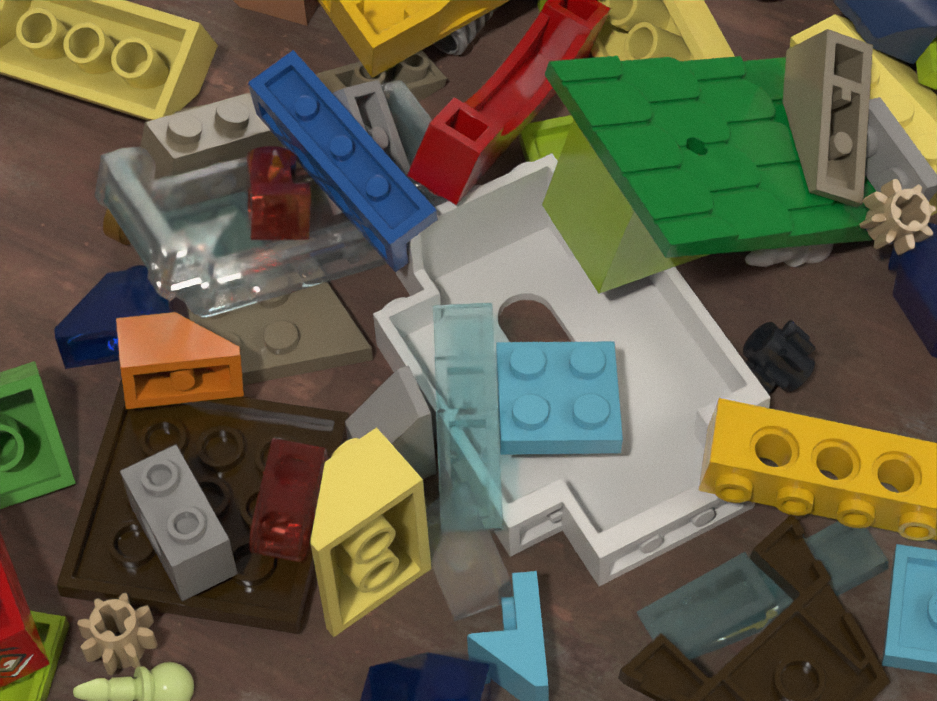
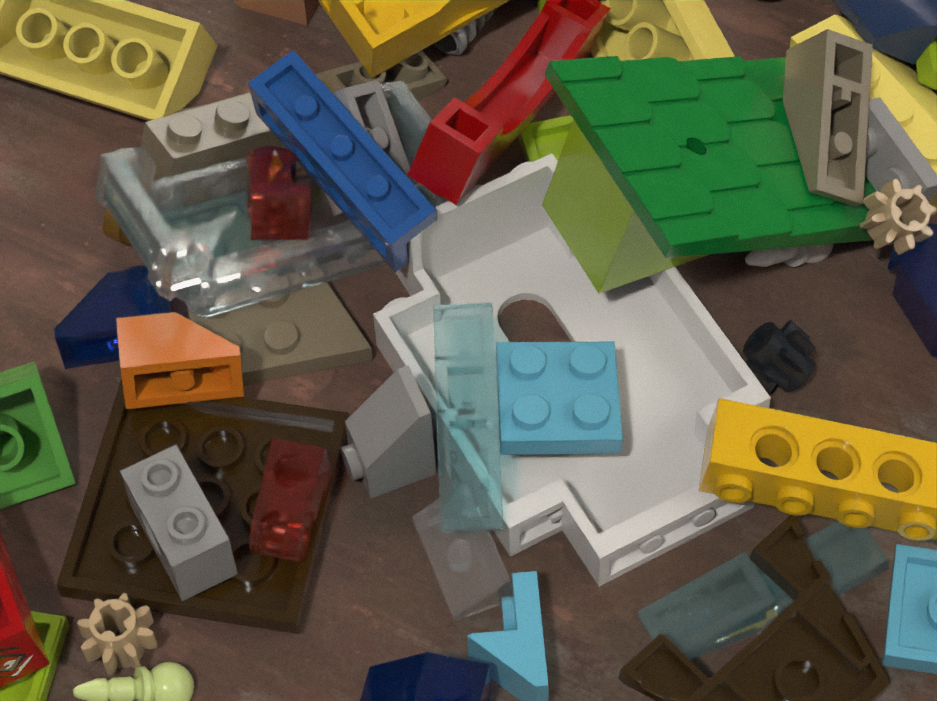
(367, 529): light yellow slope -> none

